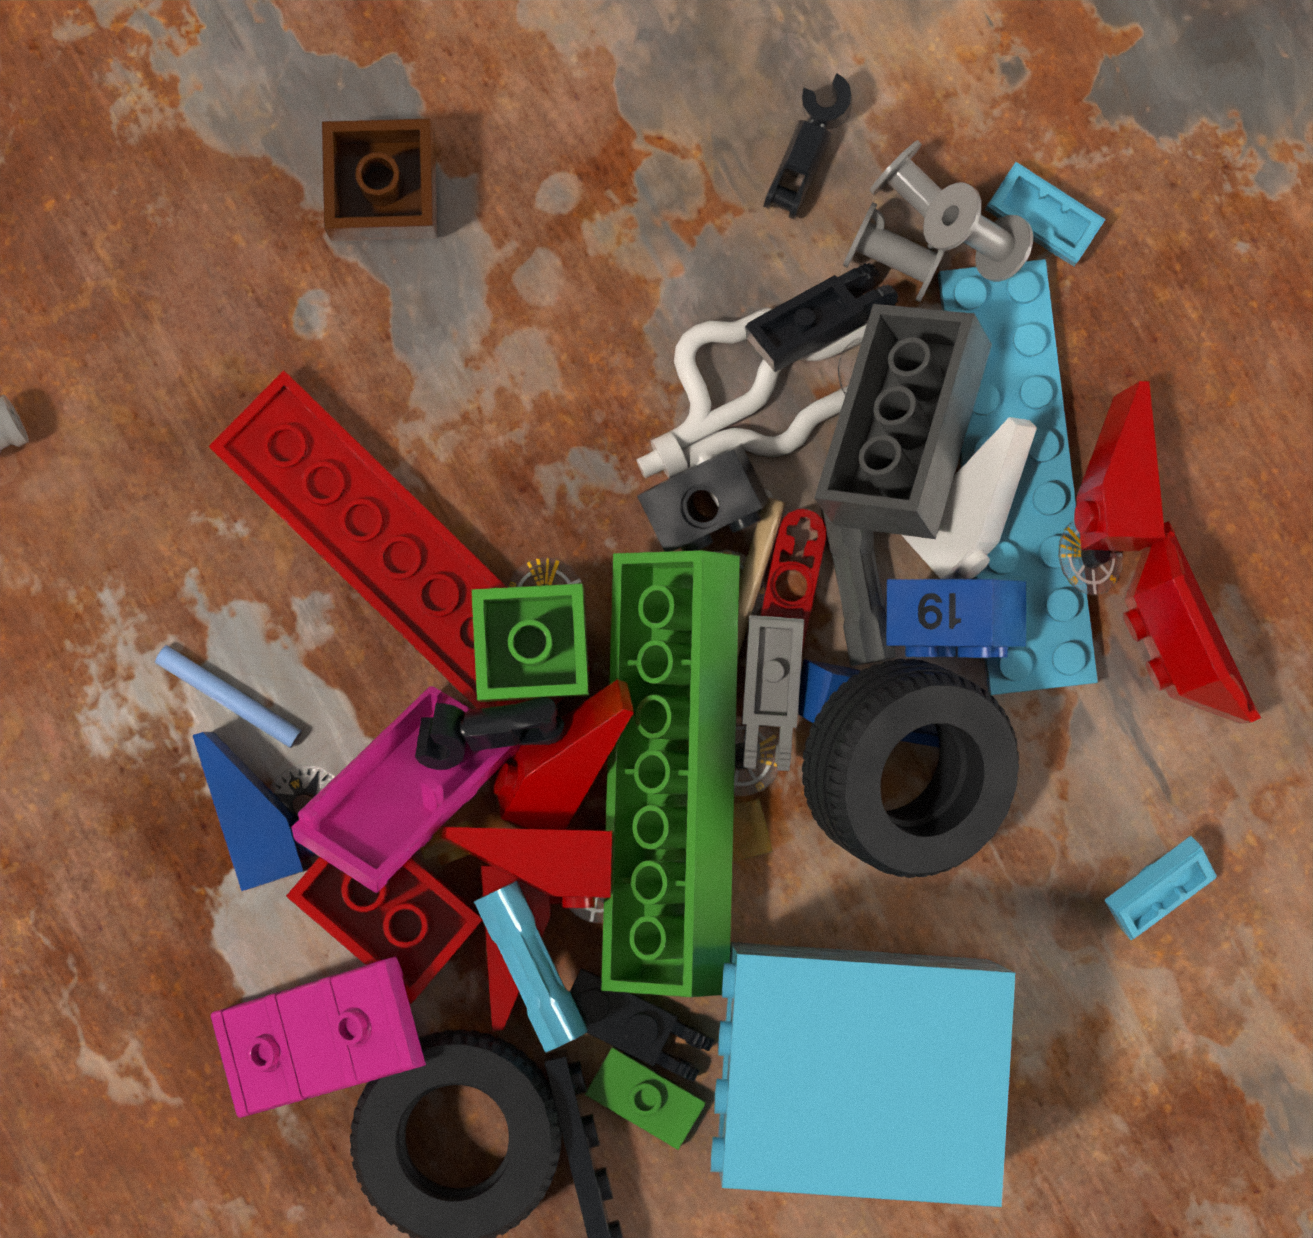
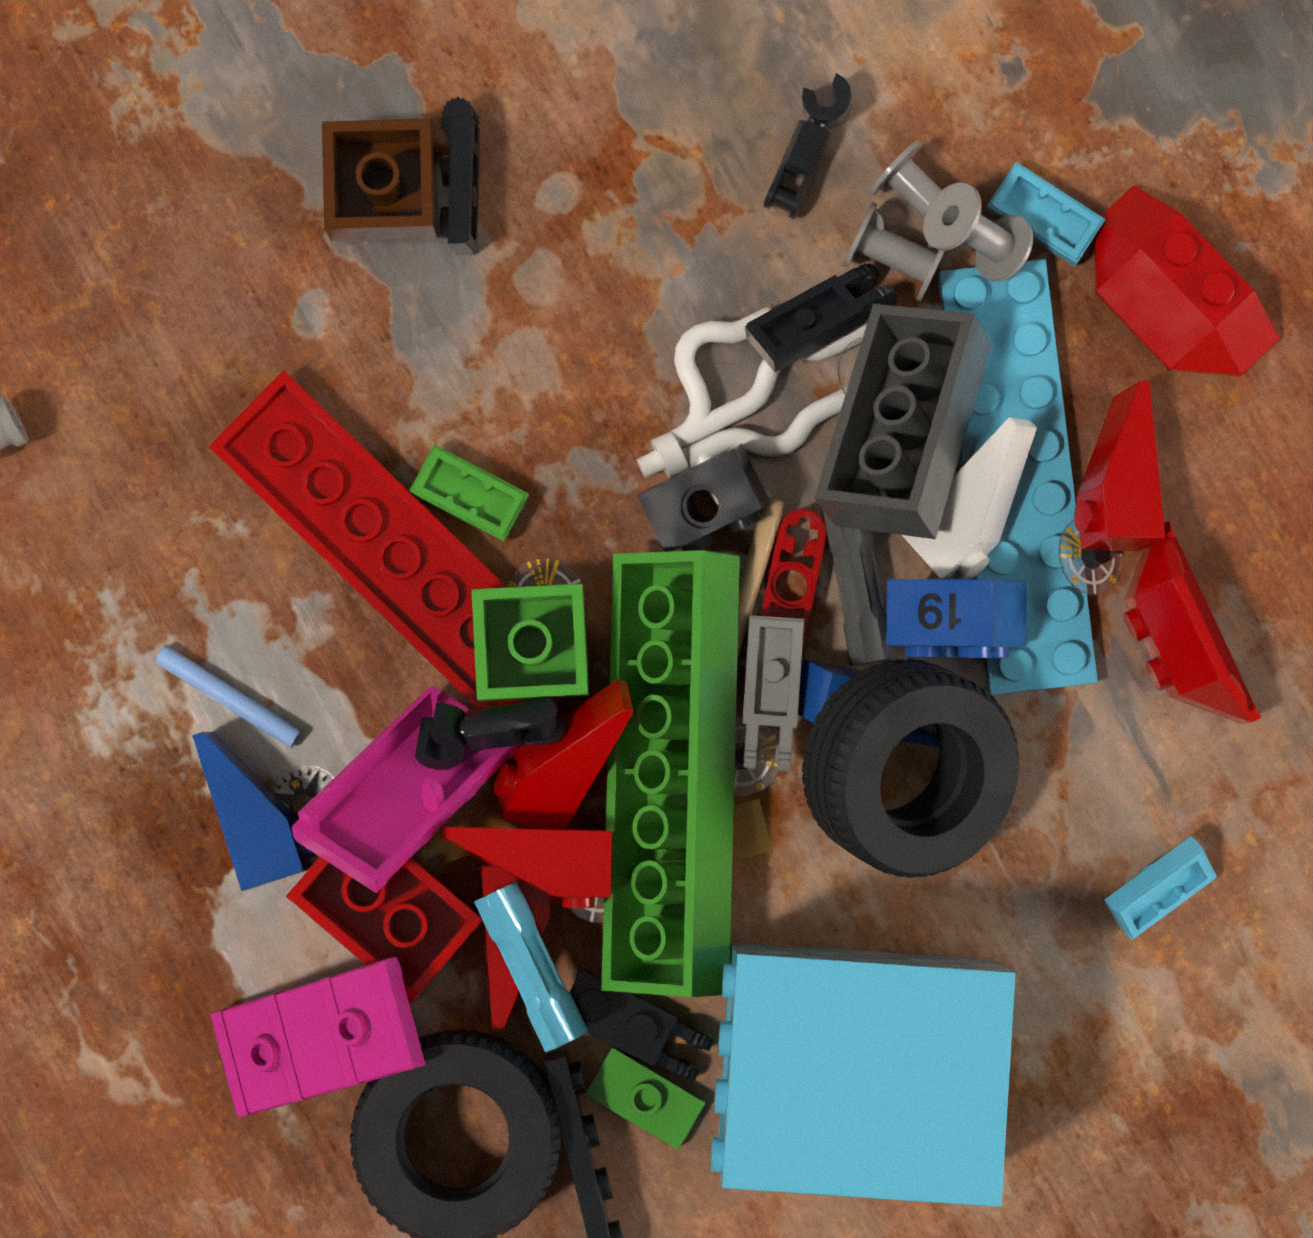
(462, 175): none -> black hinge
(469, 493): none -> bright green plate
(1177, 290): none -> red wedge

